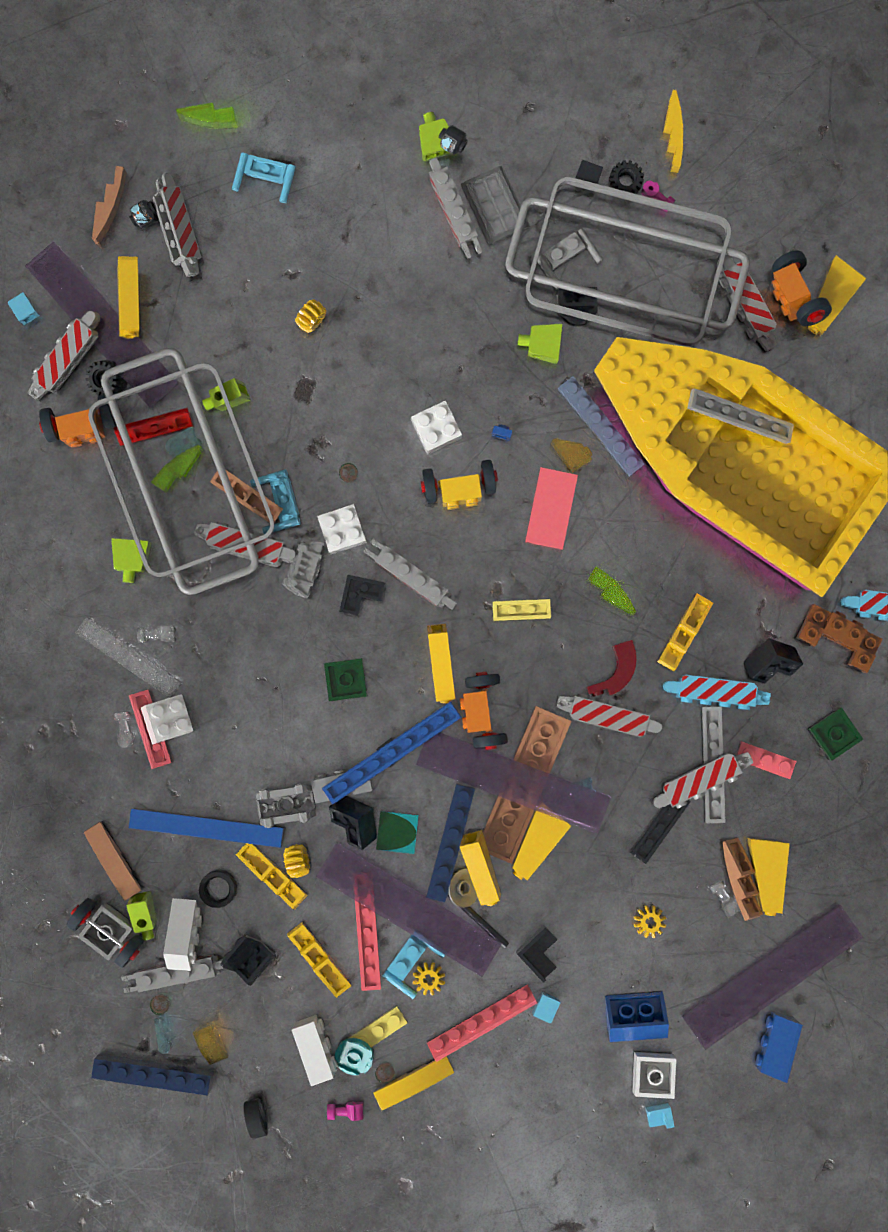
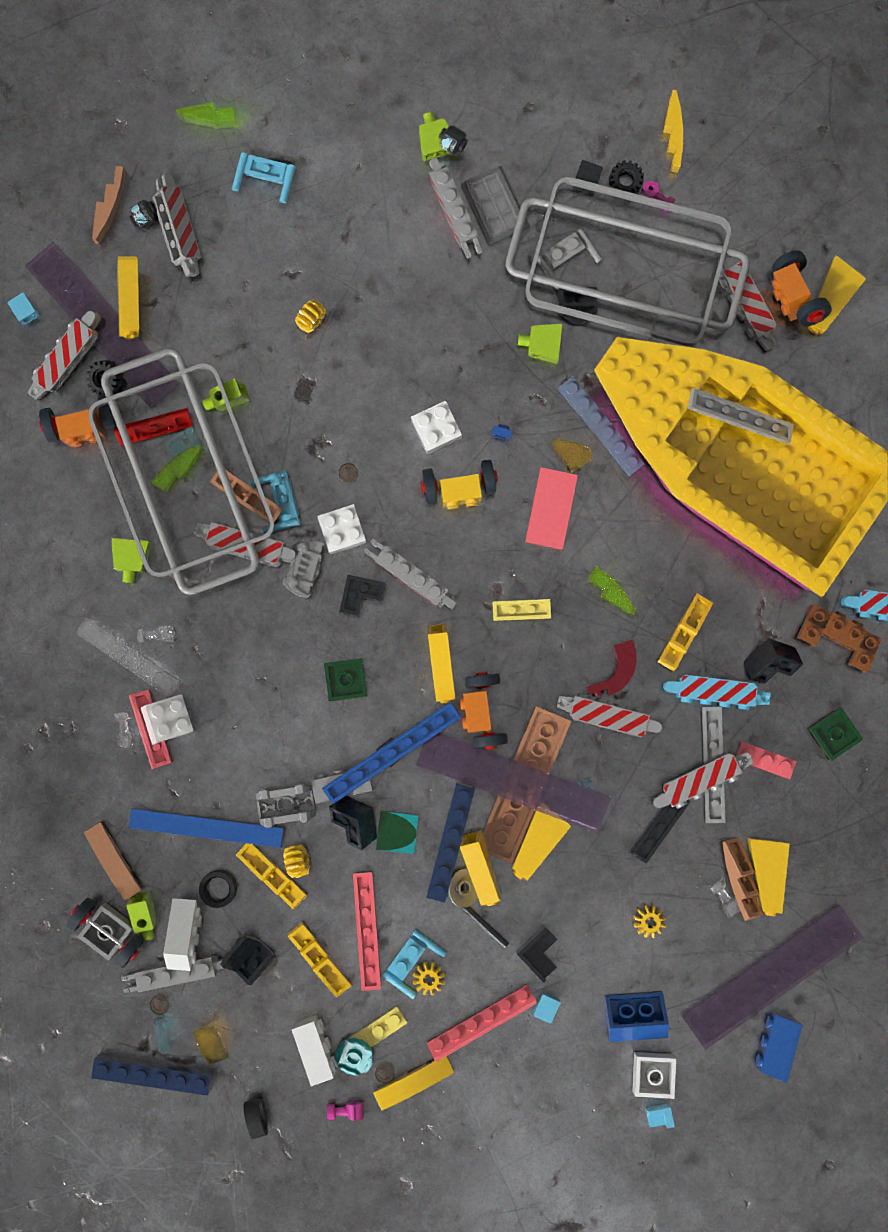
(409, 909): clear purple plate -> none

